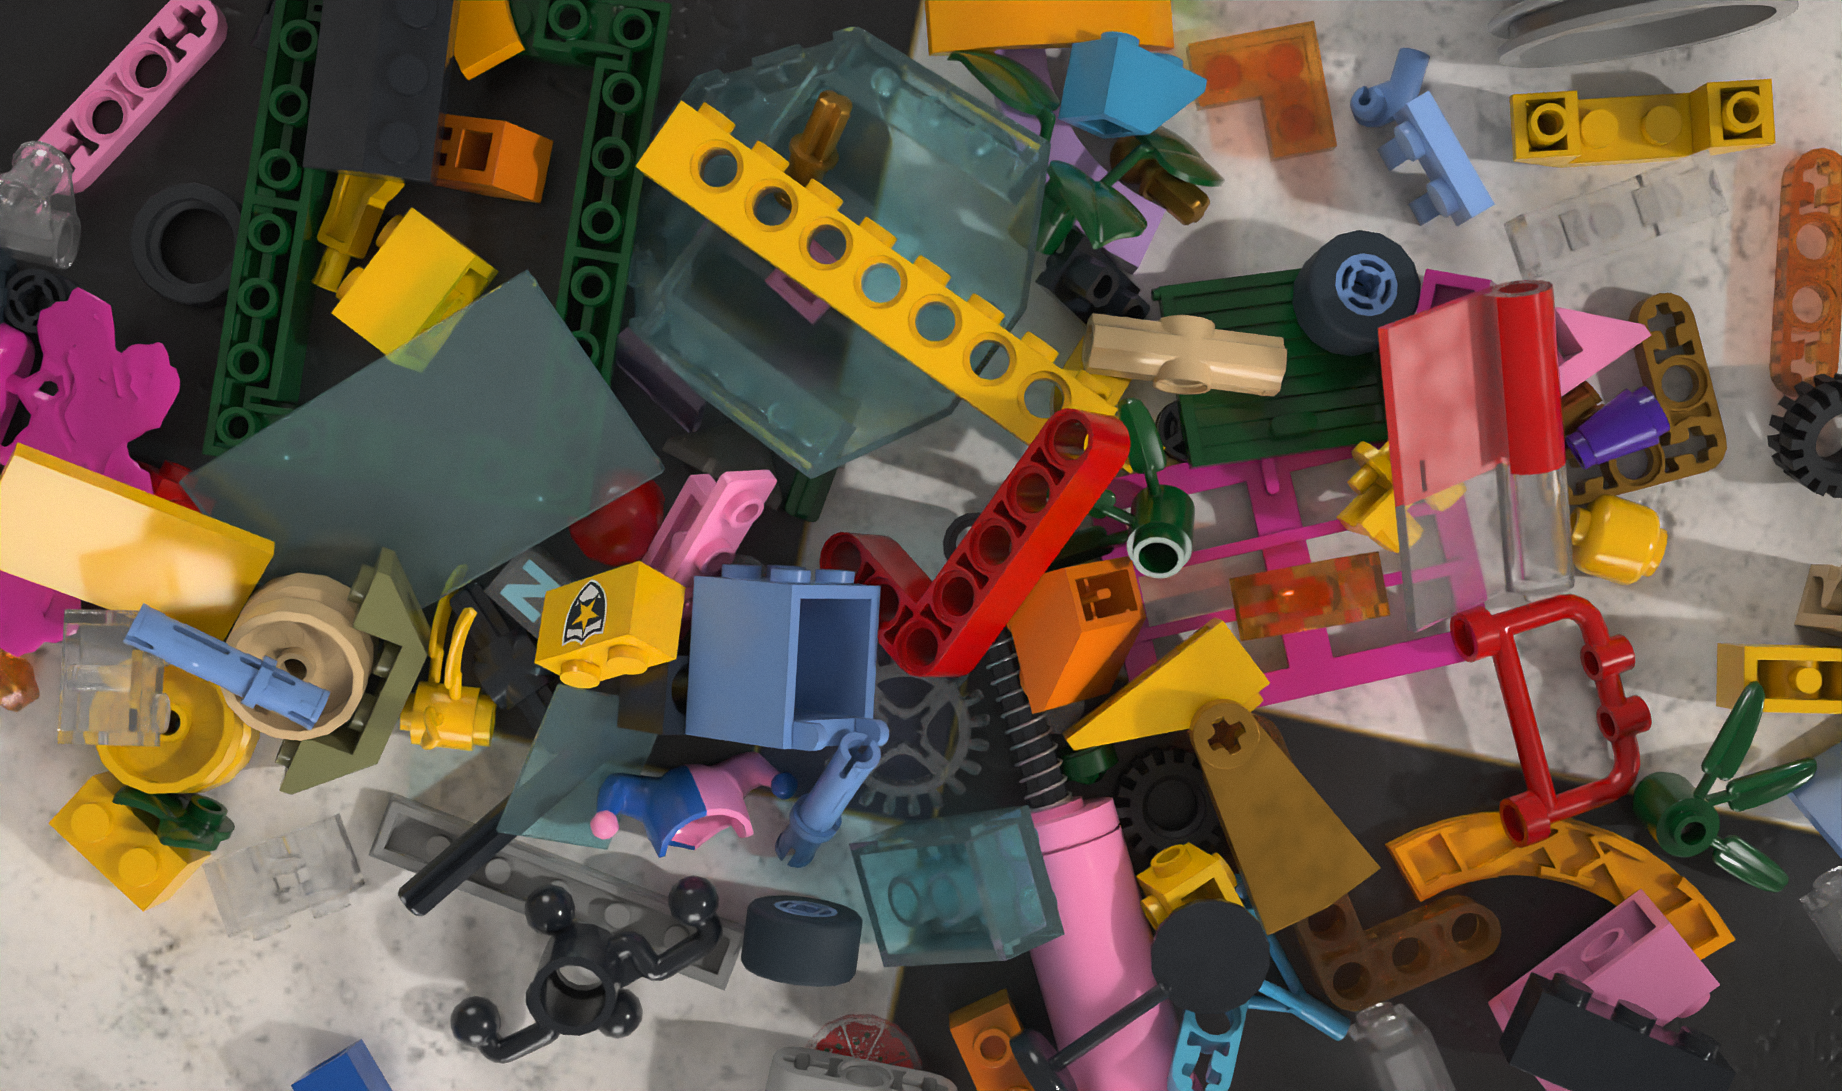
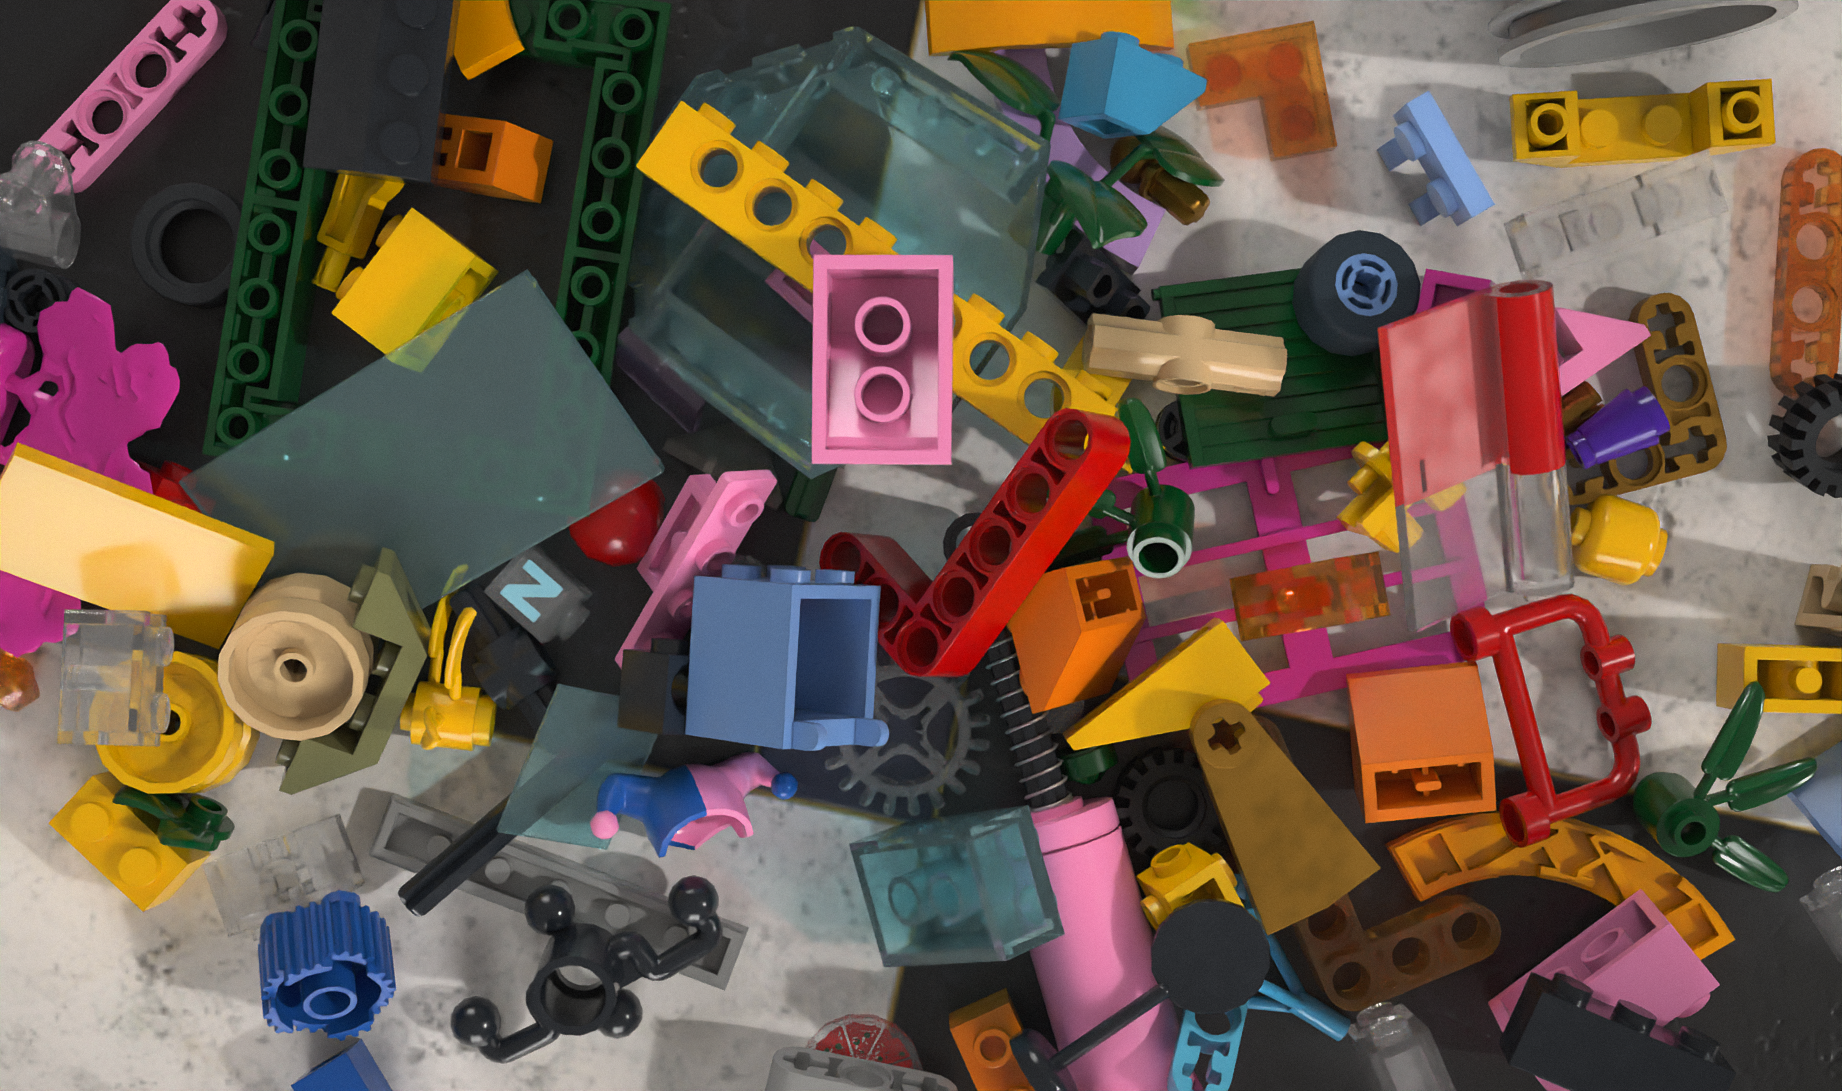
(227, 667): medium blue pin -> none
(325, 967): none -> blue brick
(610, 625): yellow brick -> none
(801, 940): black wheel -> none
(815, 148): pearl gold axle -> none
(818, 813): medium blue pin -> none
(882, 359): none -> bright pink slope
(1379, 103): medium blue arm -> none
(1420, 742): none -> orange slope

